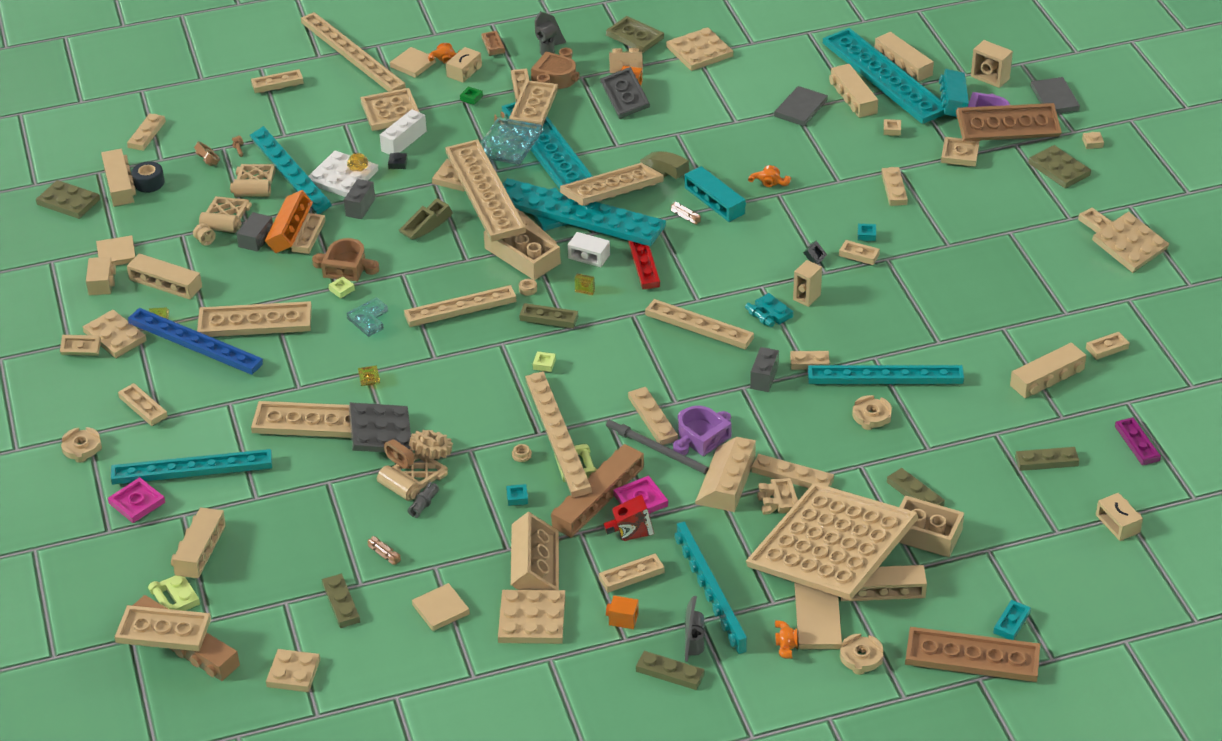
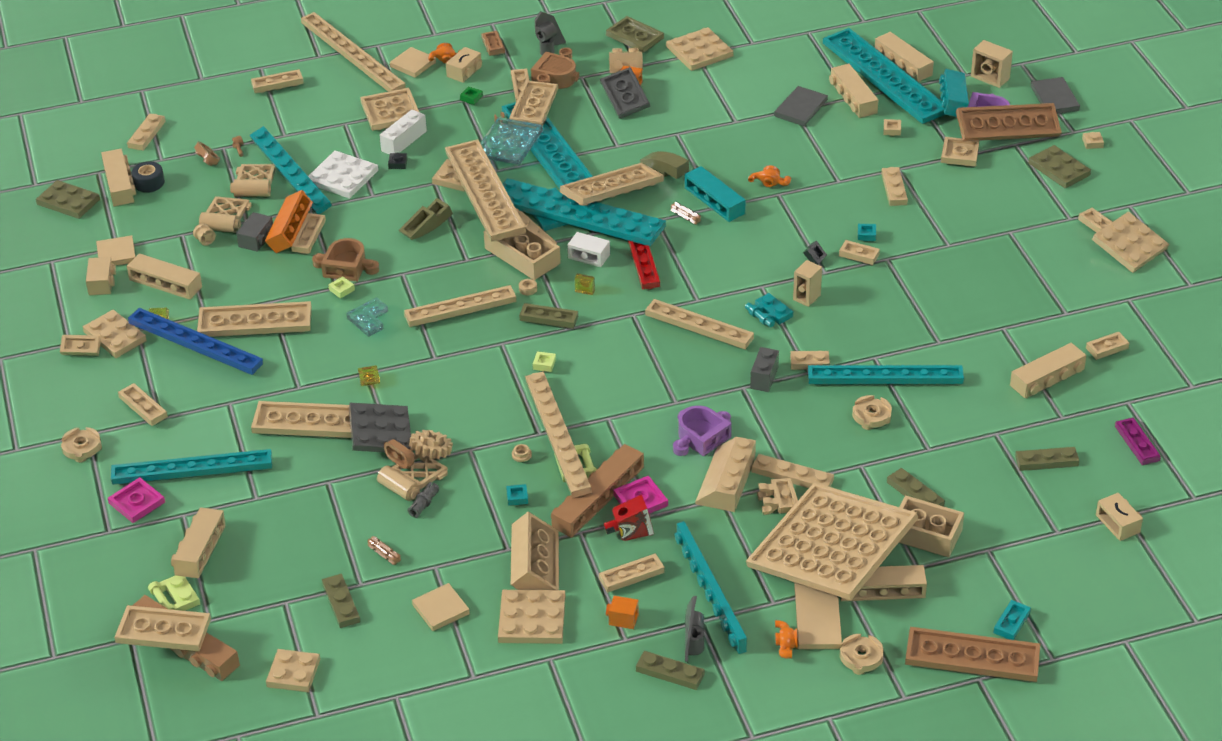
(357, 162): clear yellow plate -> none
(359, 199): dark grey brick -> none
(625, 431): dark grey bar -> none
(652, 416): tan plate -> none

